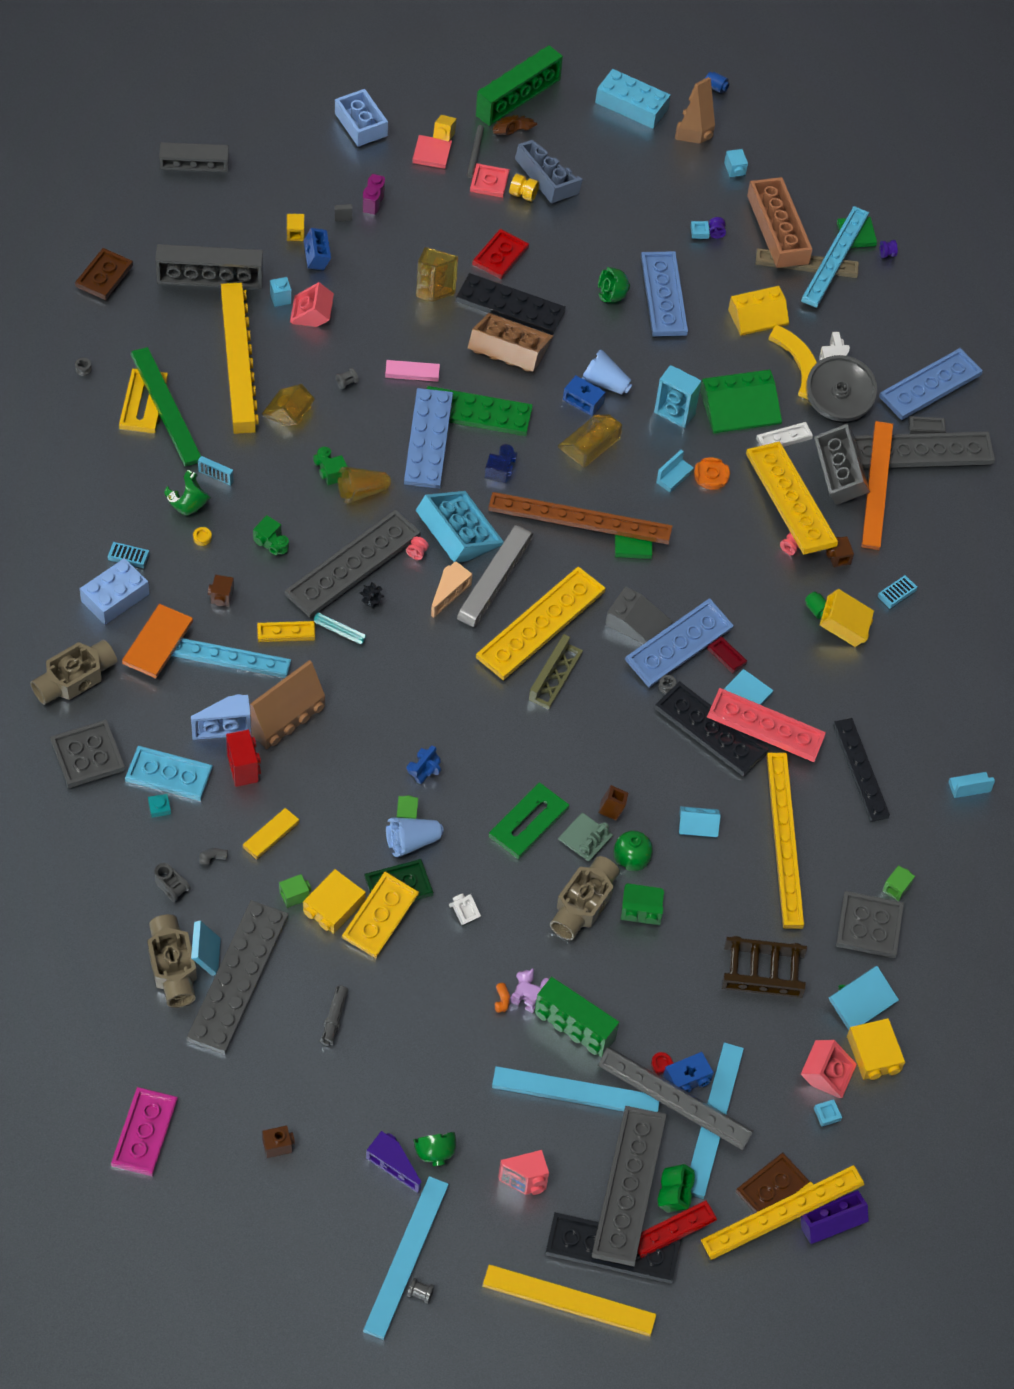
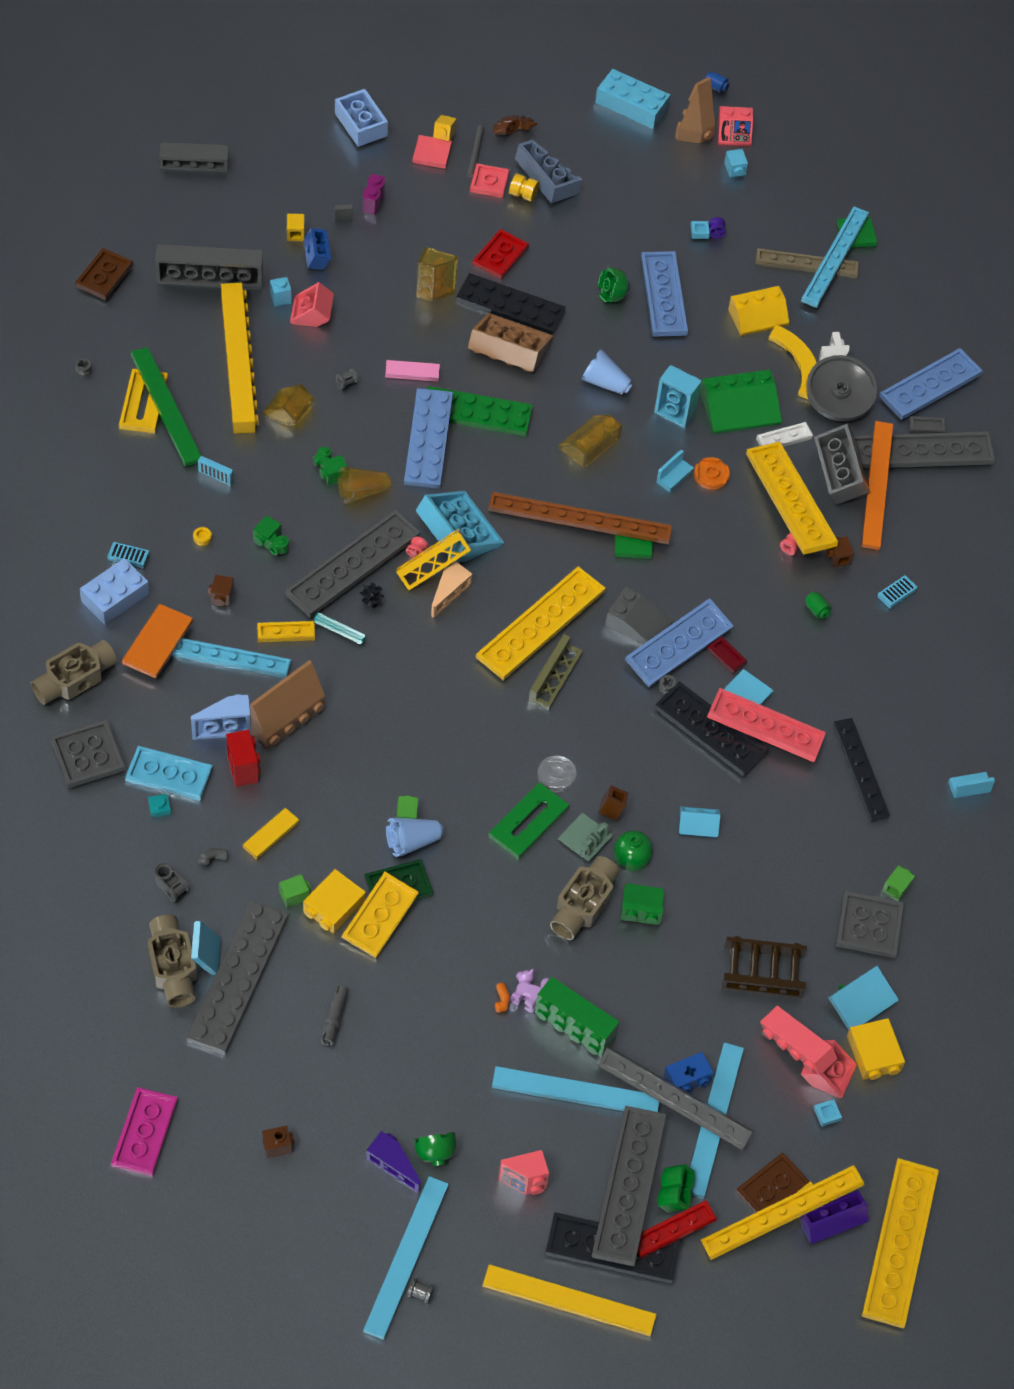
(192, 498): green piece -> none
(427, 764): blue hips -> none
(429, 553): none -> yellow fence
(465, 908): white bracket -> none
(495, 576): light grey beam -> none
(499, 466): clear blue brick -> none
(519, 85): green brick -> none
(556, 773): none -> clear tile
(584, 395): blue brick -> none
(659, 1062): red tile -> none
(735, 126): none -> coral slope
(779, 222): nougat brick -> none
(785, 841): yellow plate -> none
(798, 1040): none -> coral brick
(847, 618): yellow brick -> none
(888, 248): dark purple wheel -> none
(900, 1243): none -> yellow plate

